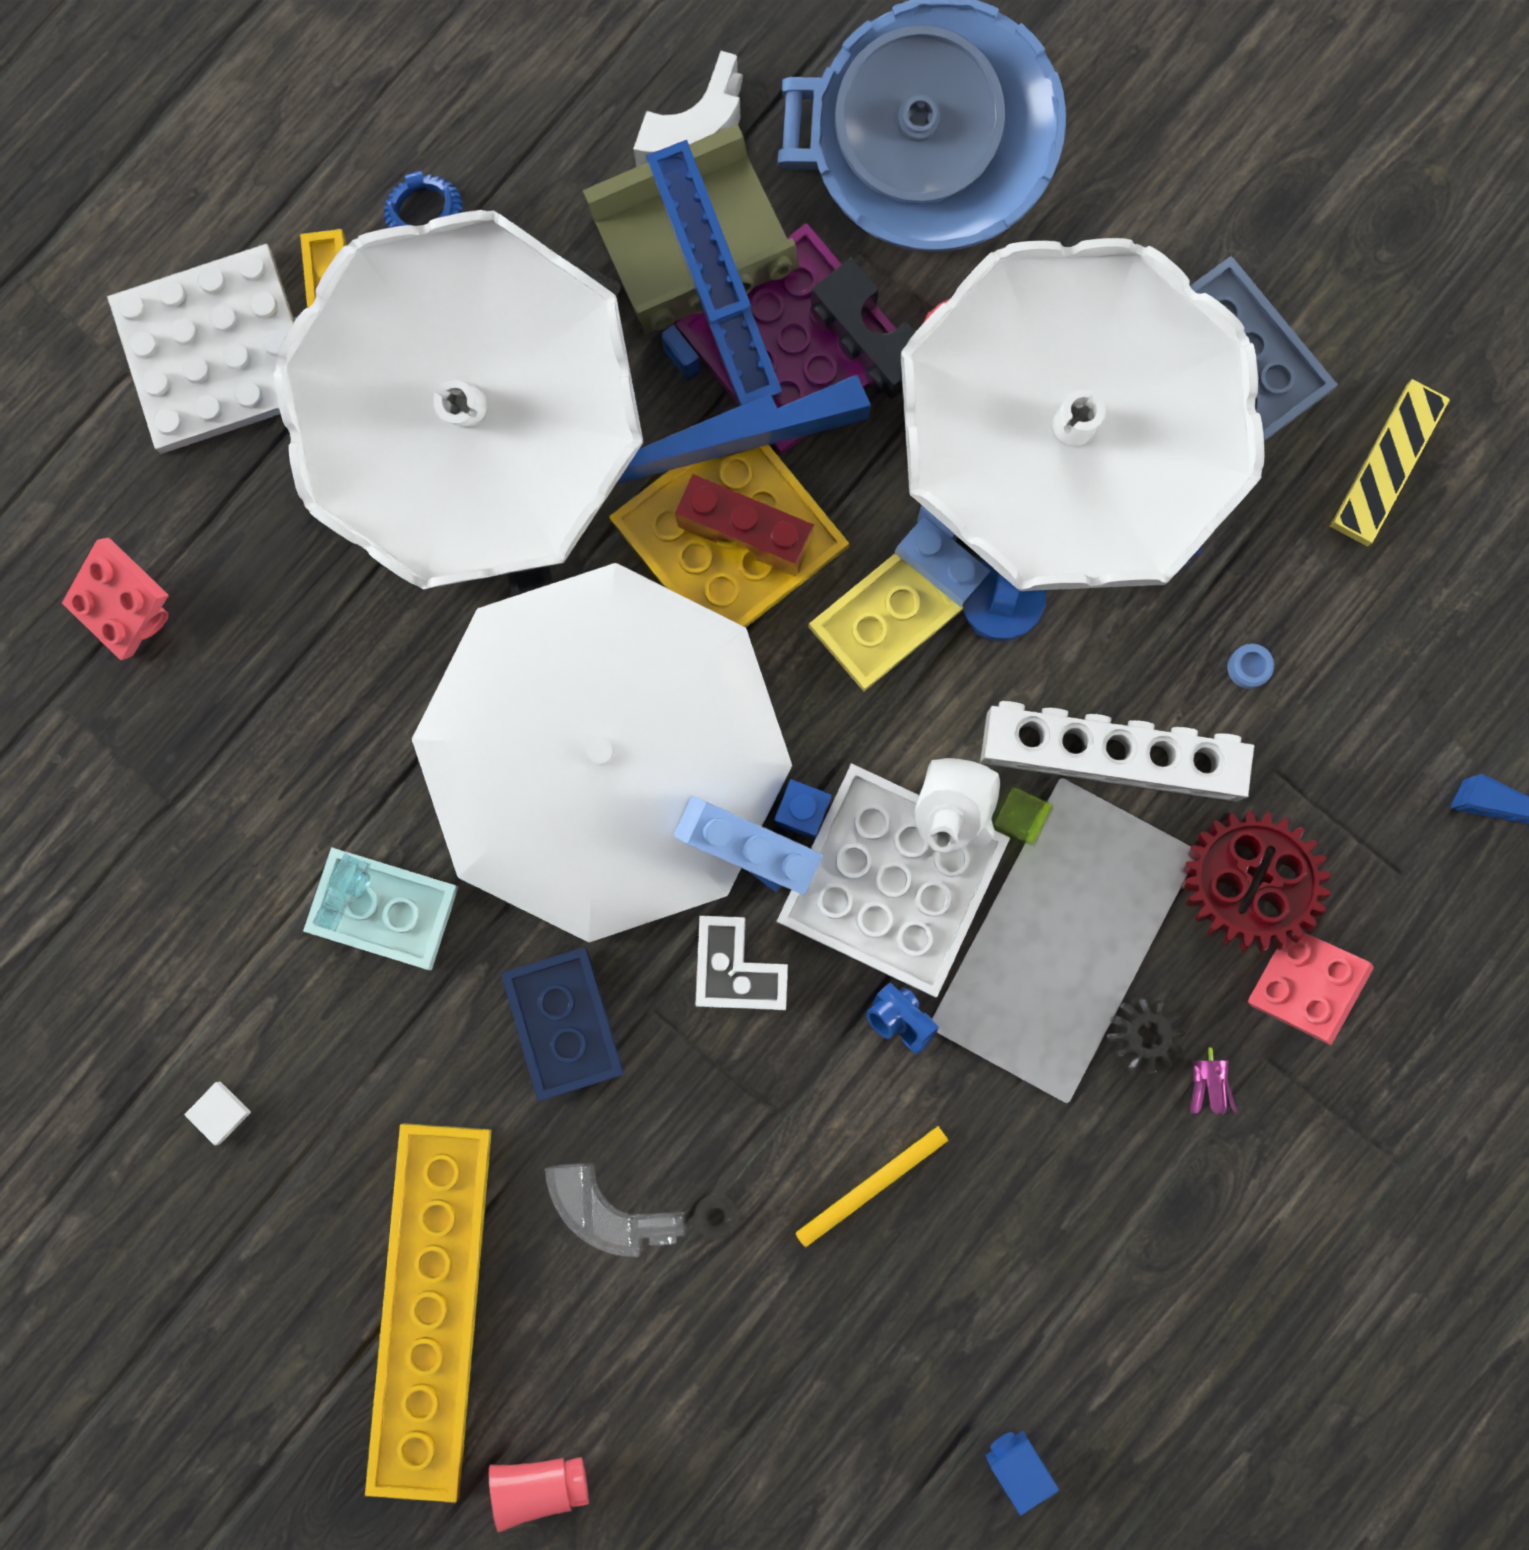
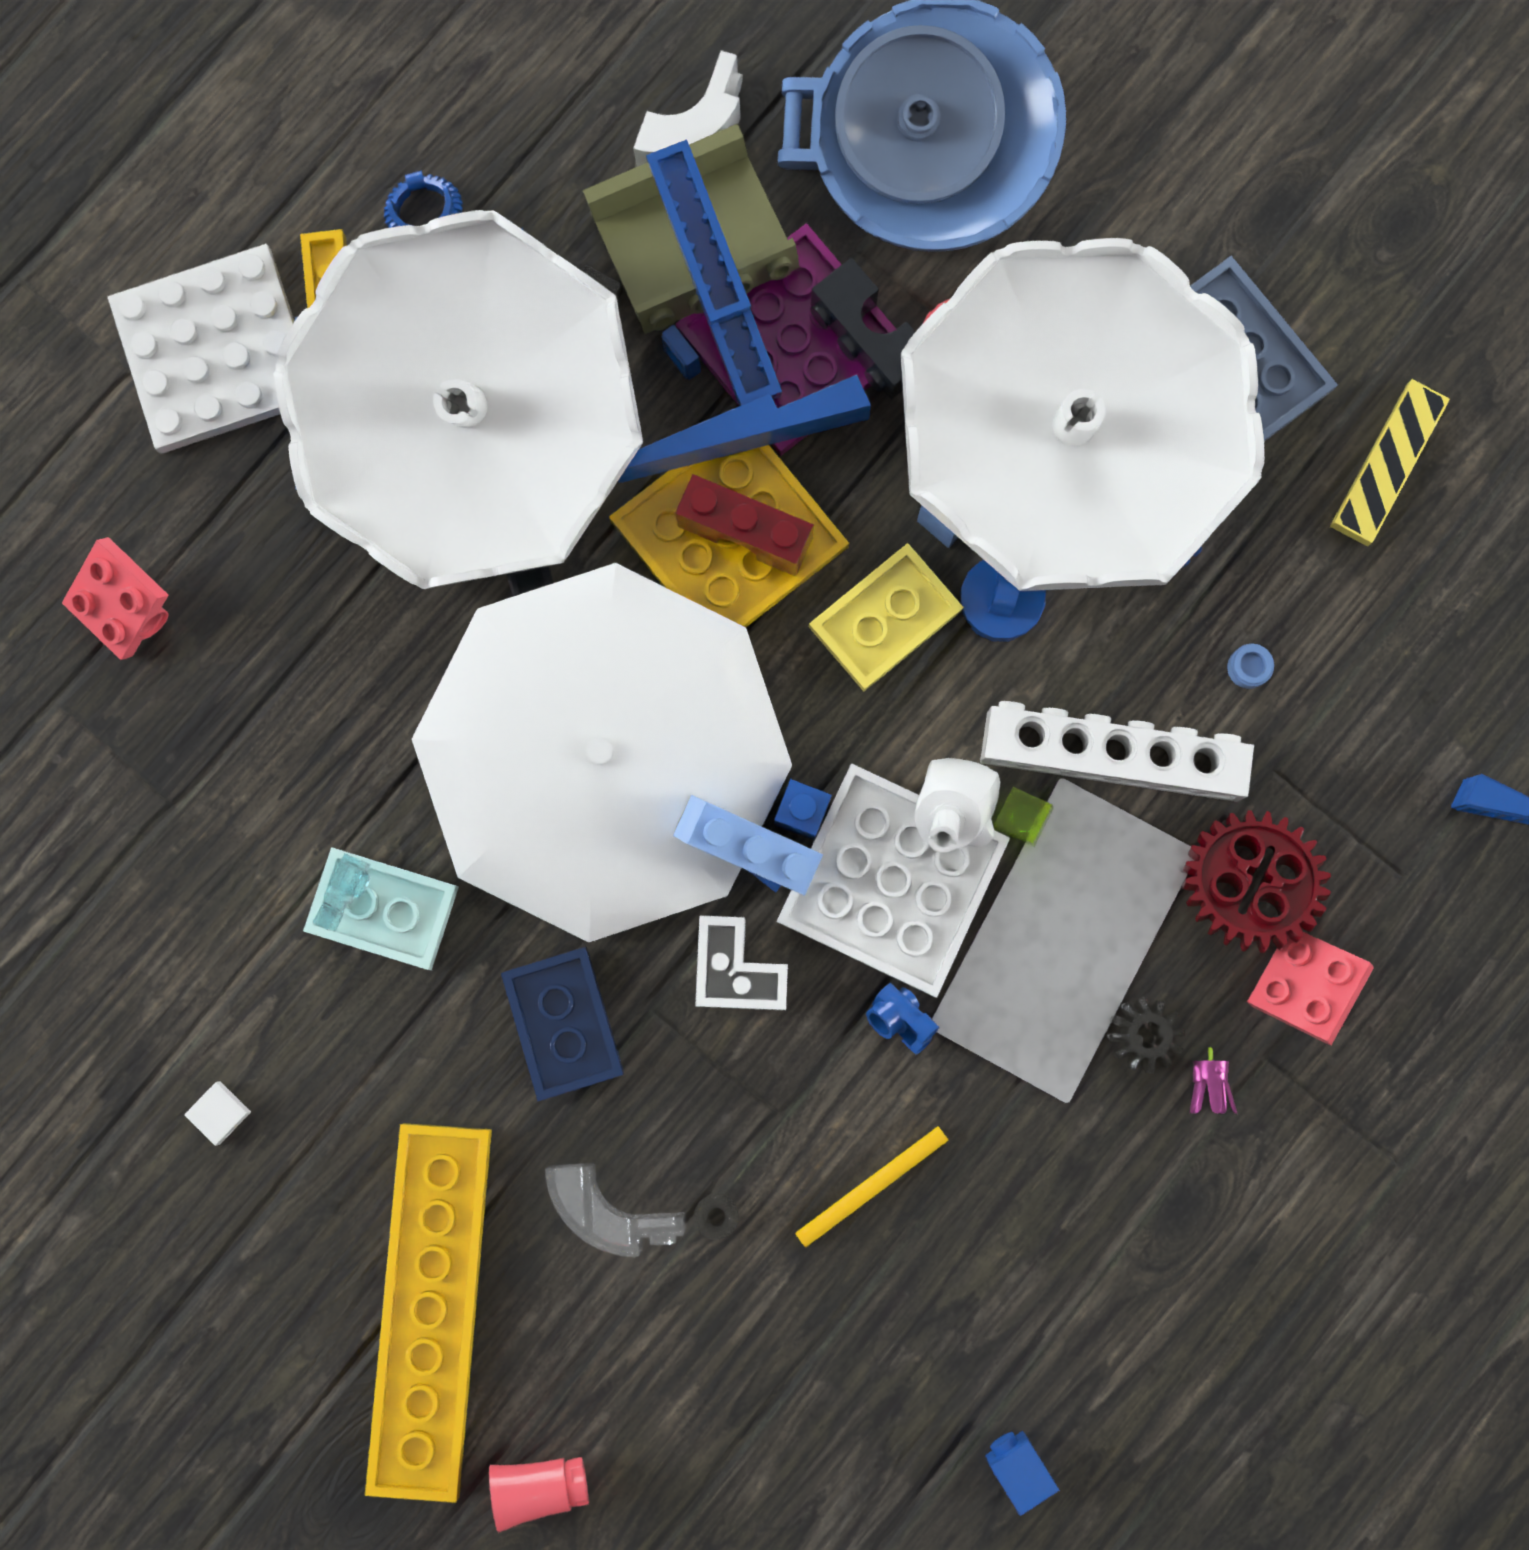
(942, 561): medium blue plate -> none

